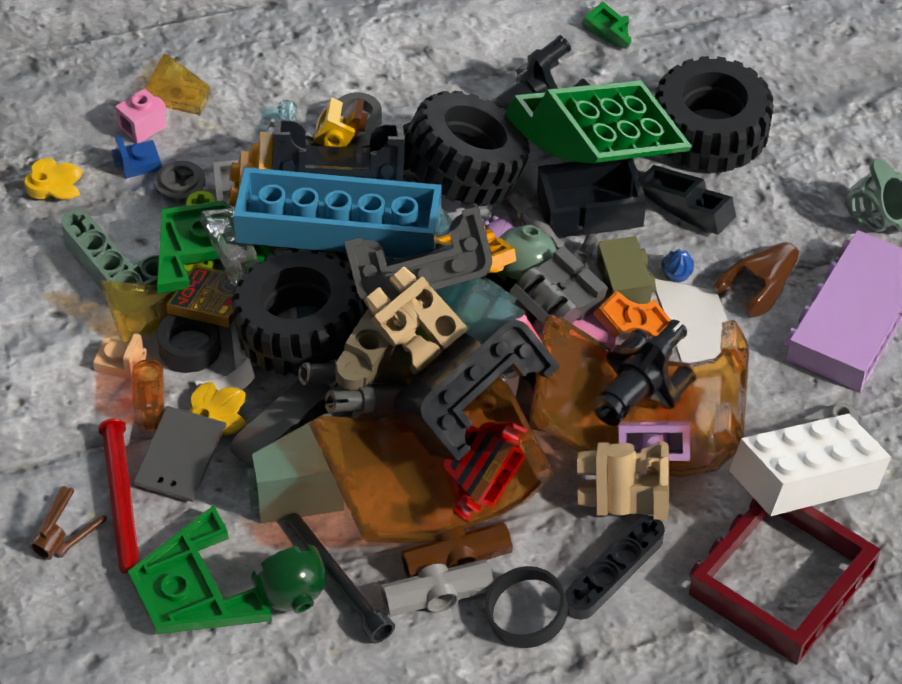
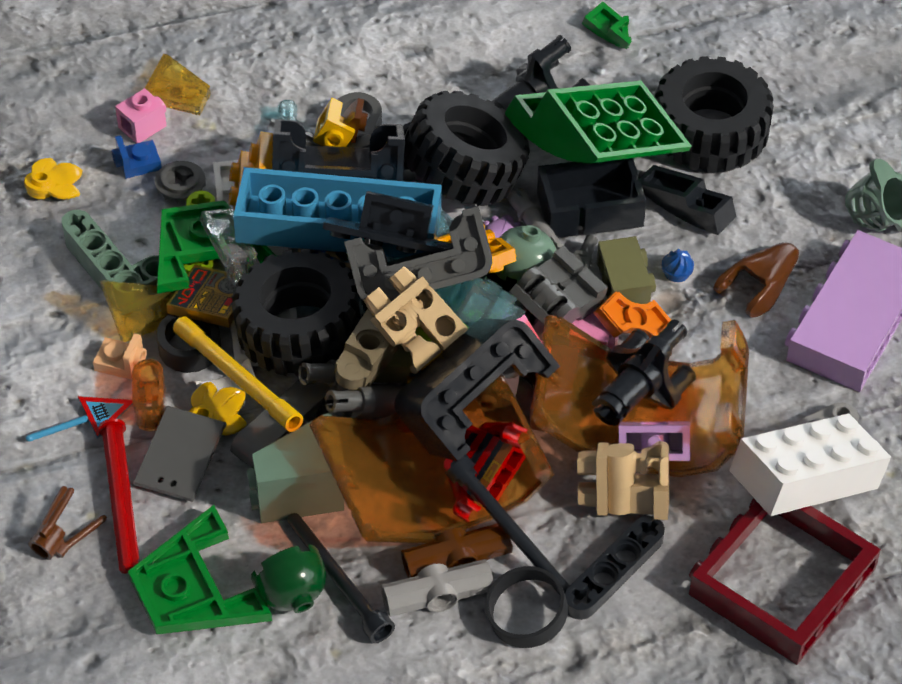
(96, 411): none -> piece
(276, 407): none -> yellow piece
(392, 222): none -> black bracket
(464, 474): none -> black piece
(699, 312): white sticker -> none

